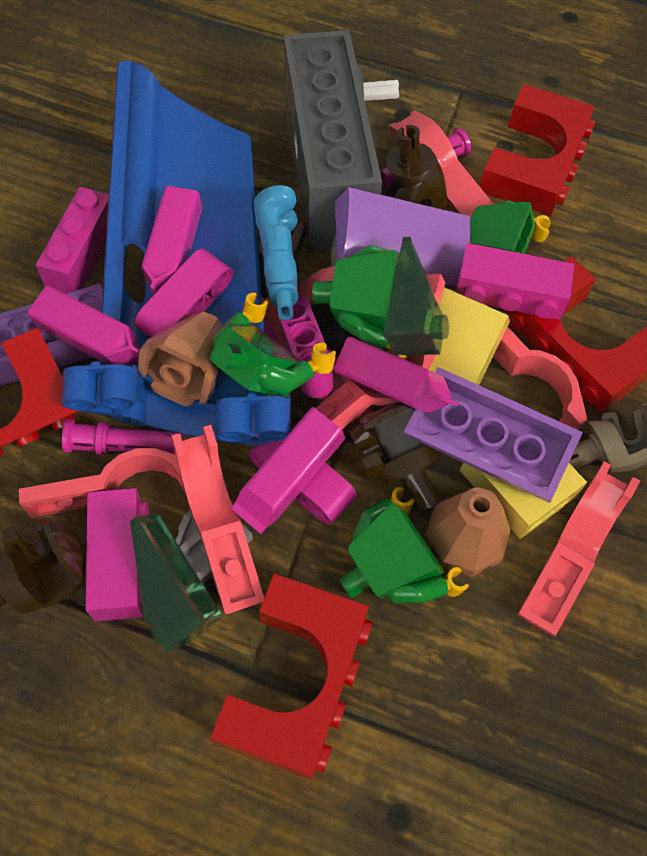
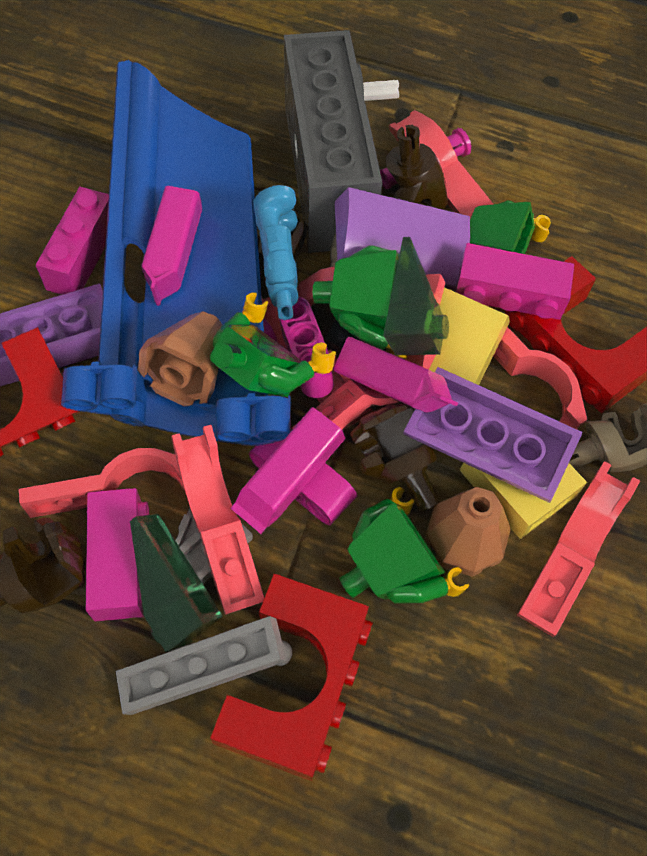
(84, 328): dark pink piece -> none
(104, 438): dark pink pin -> none
(185, 293): dark pink beam -> none
(202, 665): none -> light grey piece
(540, 181): red arch -> none

